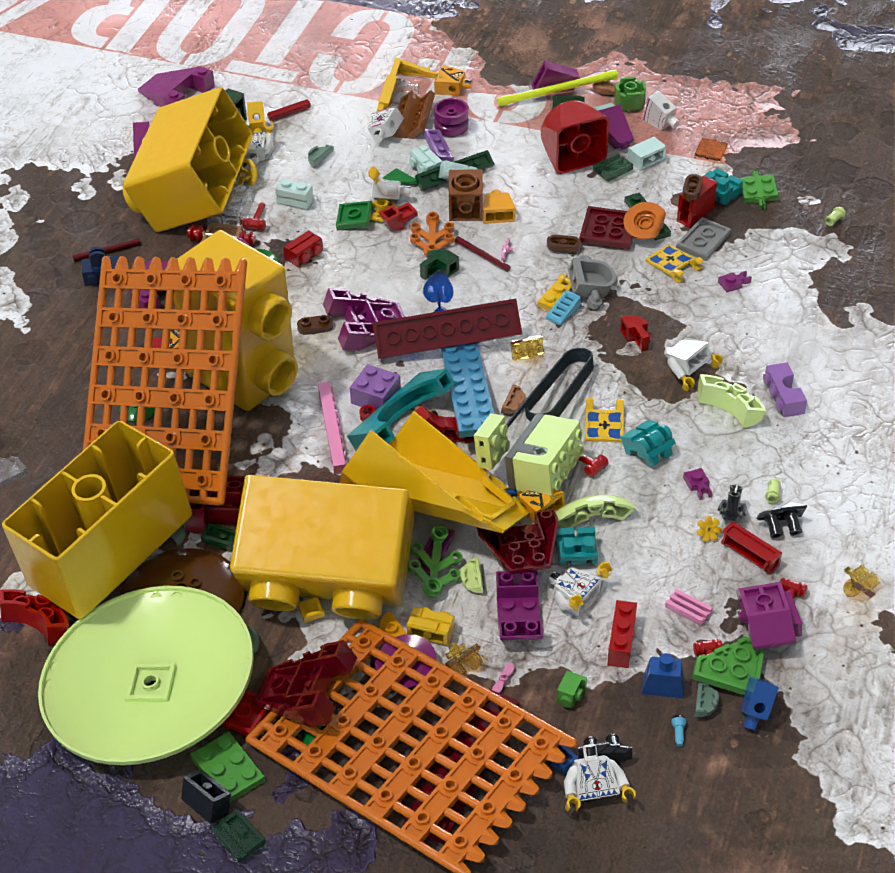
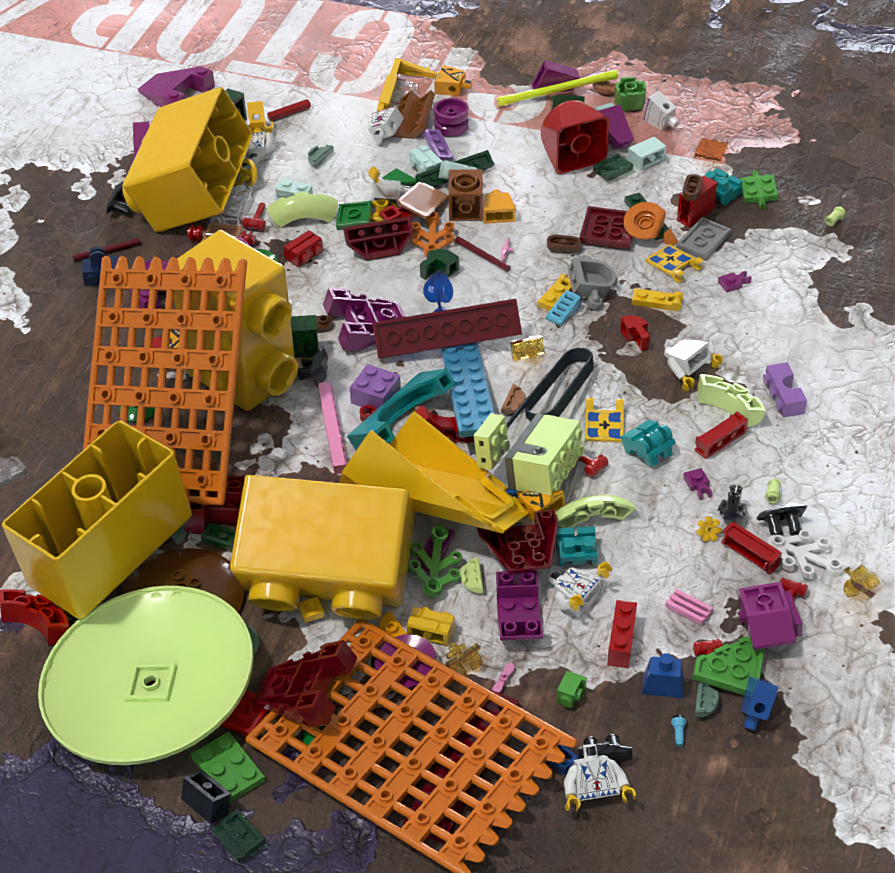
(115, 201): none -> black connector
(303, 206): none -> yellowish green brick
(304, 335): none -> dark green brick
(318, 367): none -> black connector
(379, 238): none -> dark red wedge
(422, 199): none -> nougat window
(657, 299): none -> yellow plate
(669, 238): none -> orange piece
(721, 435): none -> red container
(802, 553): none -> white plant

